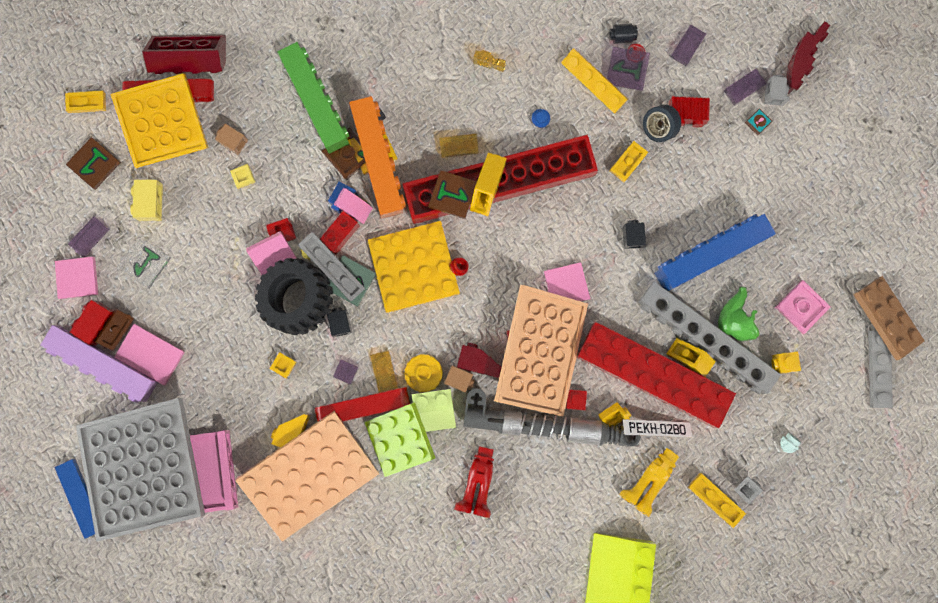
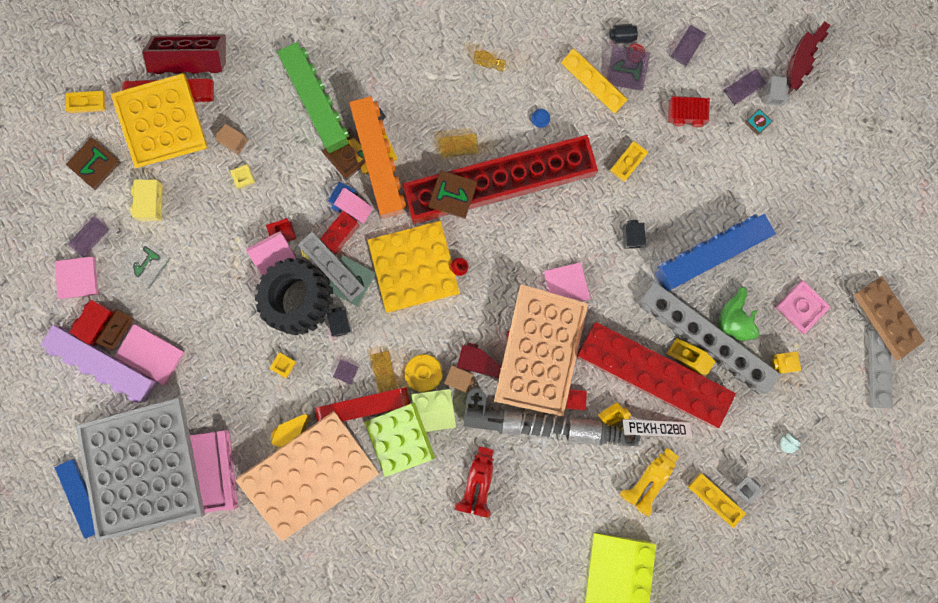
(487, 184): yellow slope -> none
(653, 123): wheel -> none

